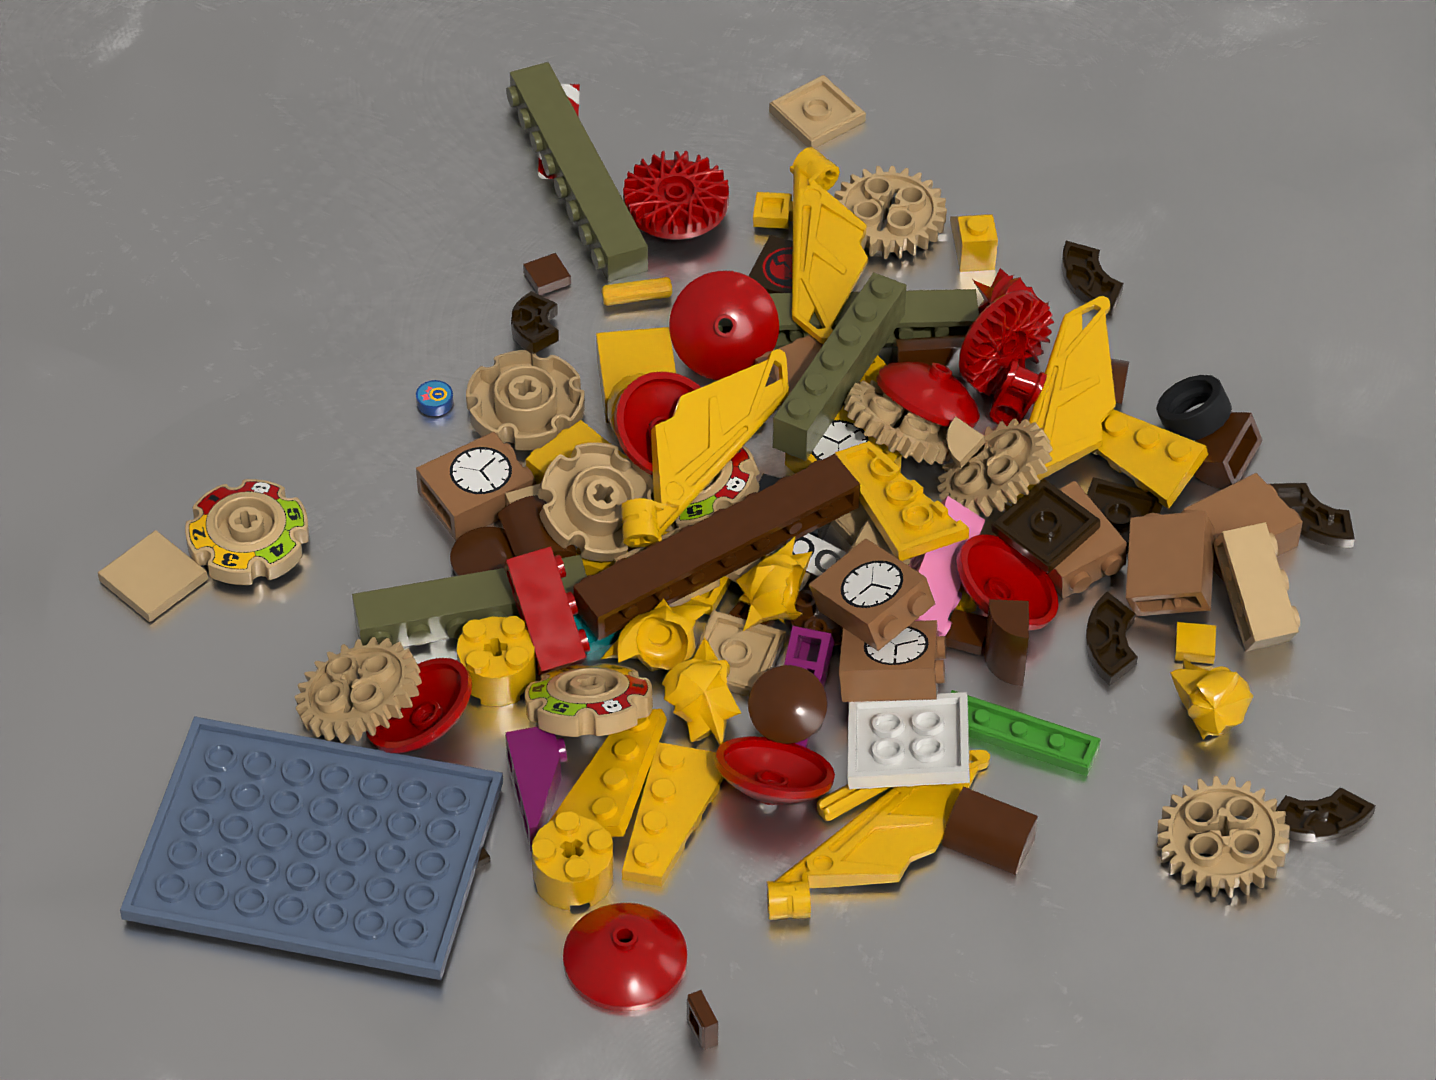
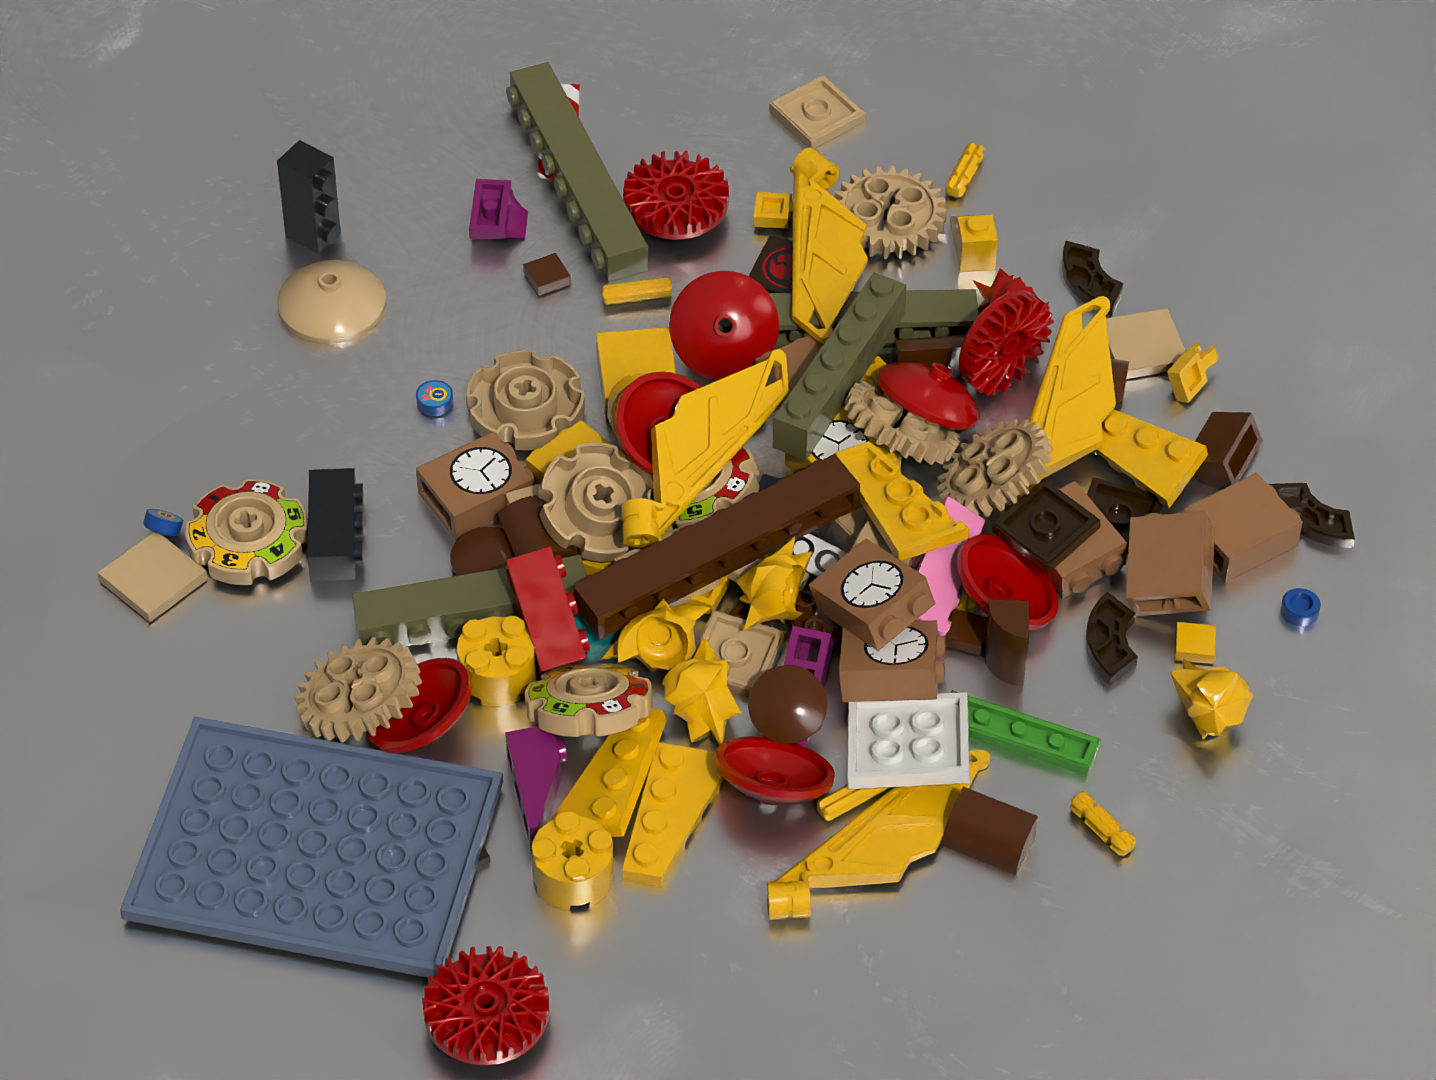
(163, 522): none -> blue tile
(309, 196): none -> black brick
(331, 301): none -> tan dish
(334, 524): none -> black brick
(486, 1007): none -> red wheel
(496, 211): none -> magenta slope
(532, 322): dark brown tile -> none
(629, 973): red dish -> none
(702, 1020): reddish brown tile -> none
(963, 441): tan tile -> none
(964, 170): none -> yellow axle
(1016, 393): red piece -> none
(1103, 823): none -> yellow axle
(1146, 341): none -> tan tile
(1187, 394): black tyre -> none
(1188, 372): none -> yellow plate
(1223, 836): tan gear -> none
(1256, 586): tan brick -> none
(1300, 607): none -> blue tile
(1326, 817): dark brown tile -> none

